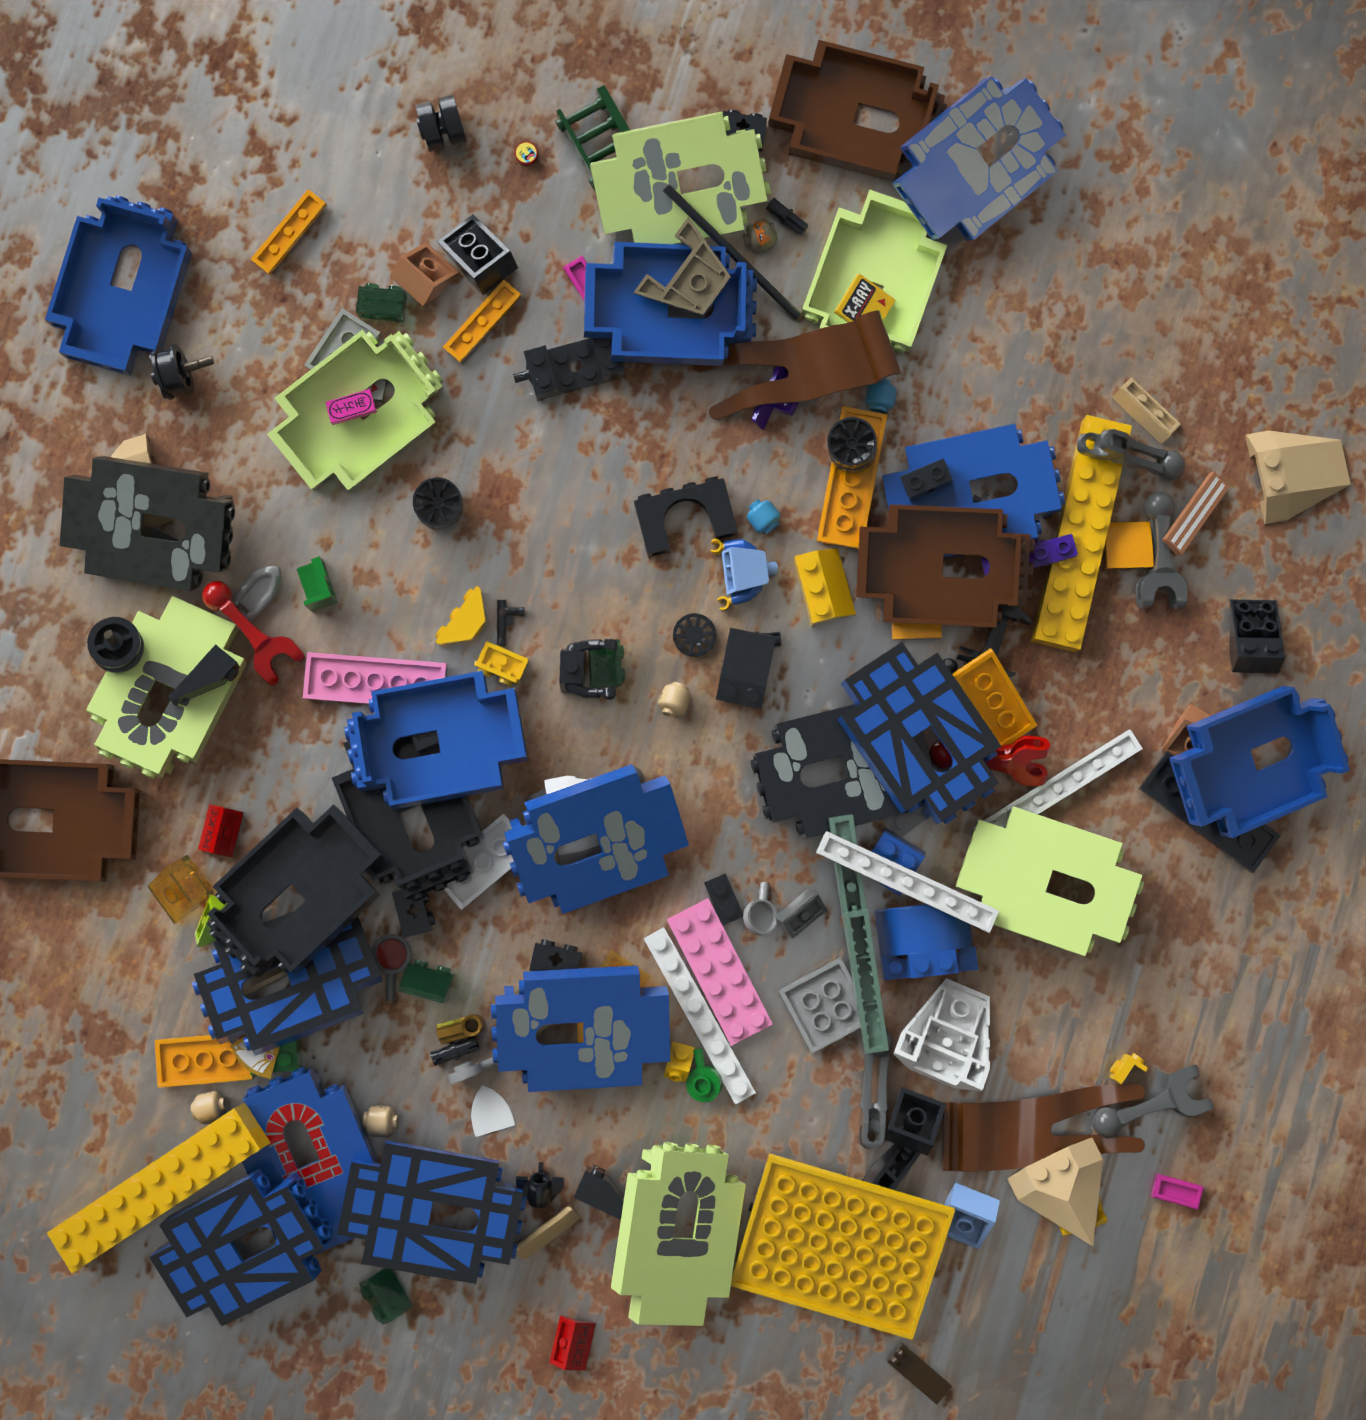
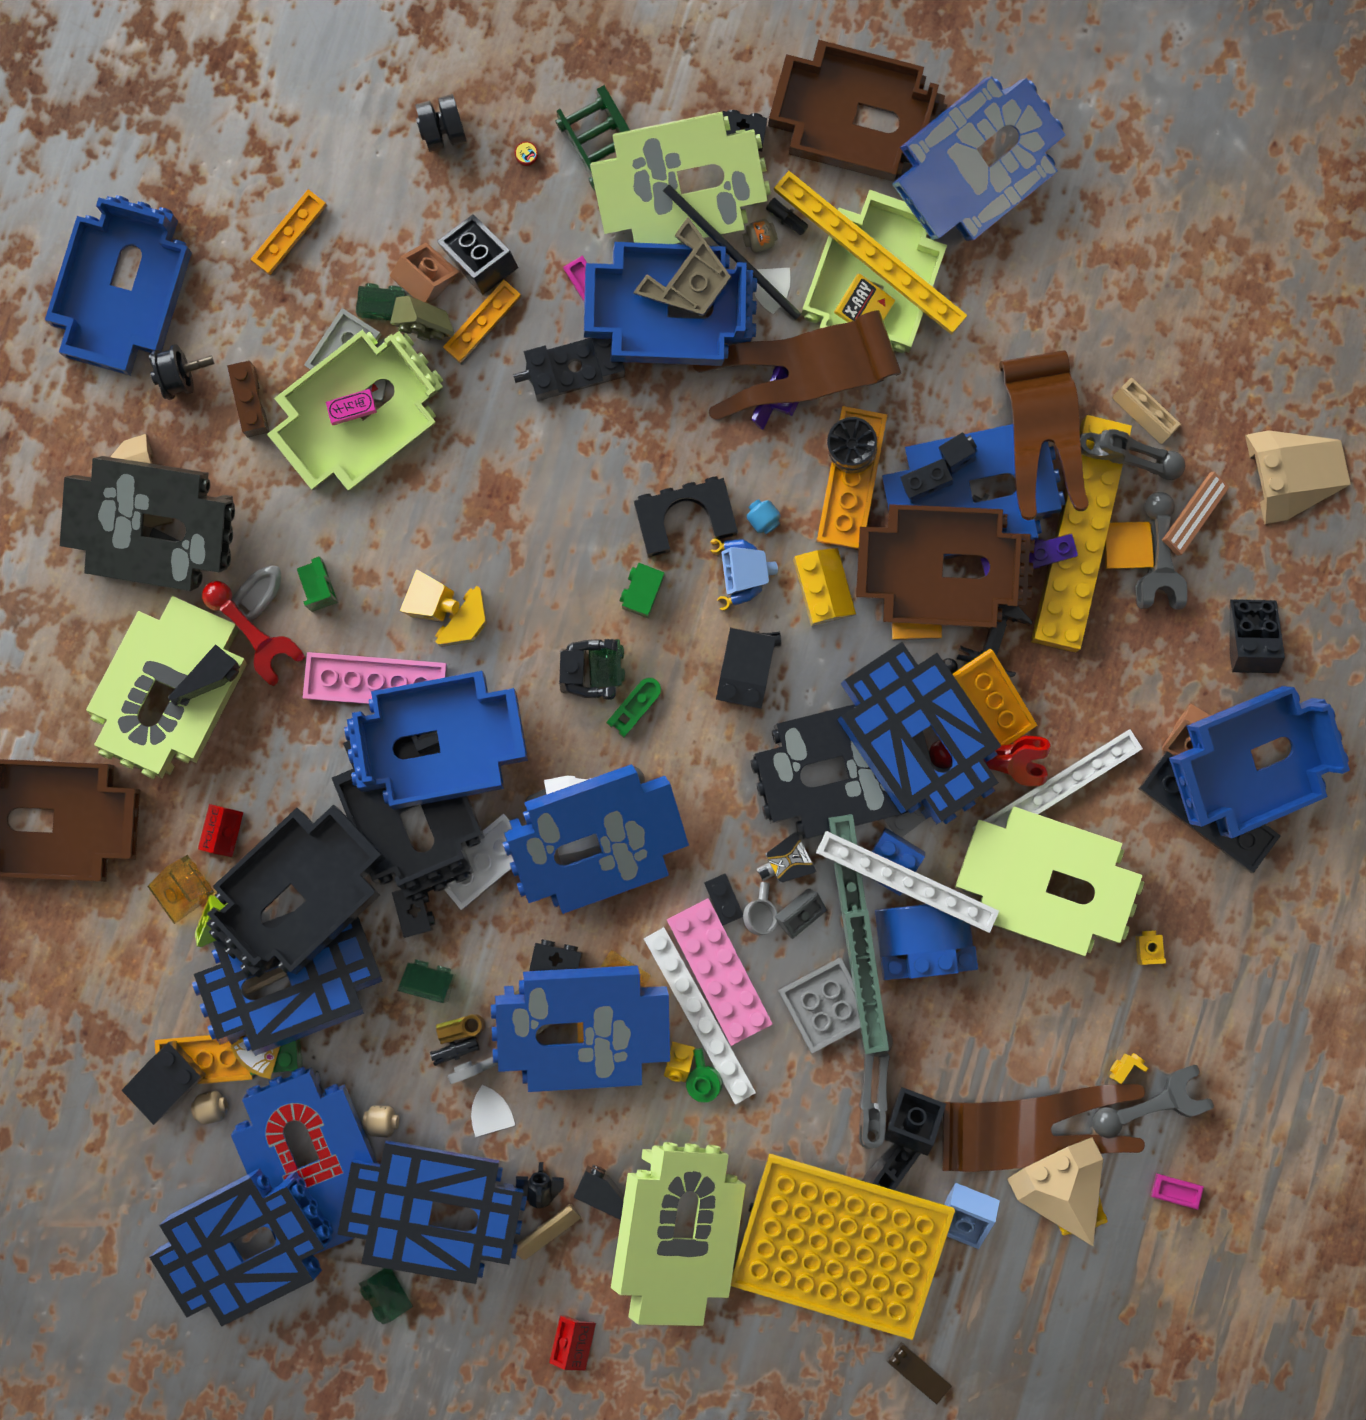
(115, 644): black wheel -> none
(158, 1187): yellow brick -> none
(163, 1081): none -> black slope
(246, 395): none -> reddish brown arch
(391, 957): piece -> none
(421, 319): none -> olive slope
(428, 599): none -> torso
(438, 503): black wheel -> none
(501, 663): yellow bracket -> none
(506, 619): black hose -> none
(635, 705): none -> green plate
(642, 590): none -> green brick
(674, 700): tan head -> none
(694, 635): black wheel -> none
(780, 280): none -> white sticker
(787, 861): none -> black torso
(870, 252): none -> yellow plate
(881, 396): dark azure head -> none
(949, 1038): white wedge -> none
(958, 452): none -> black brick
(1044, 411): none -> reddish brown flag
(1146, 957): none -> yellow brick

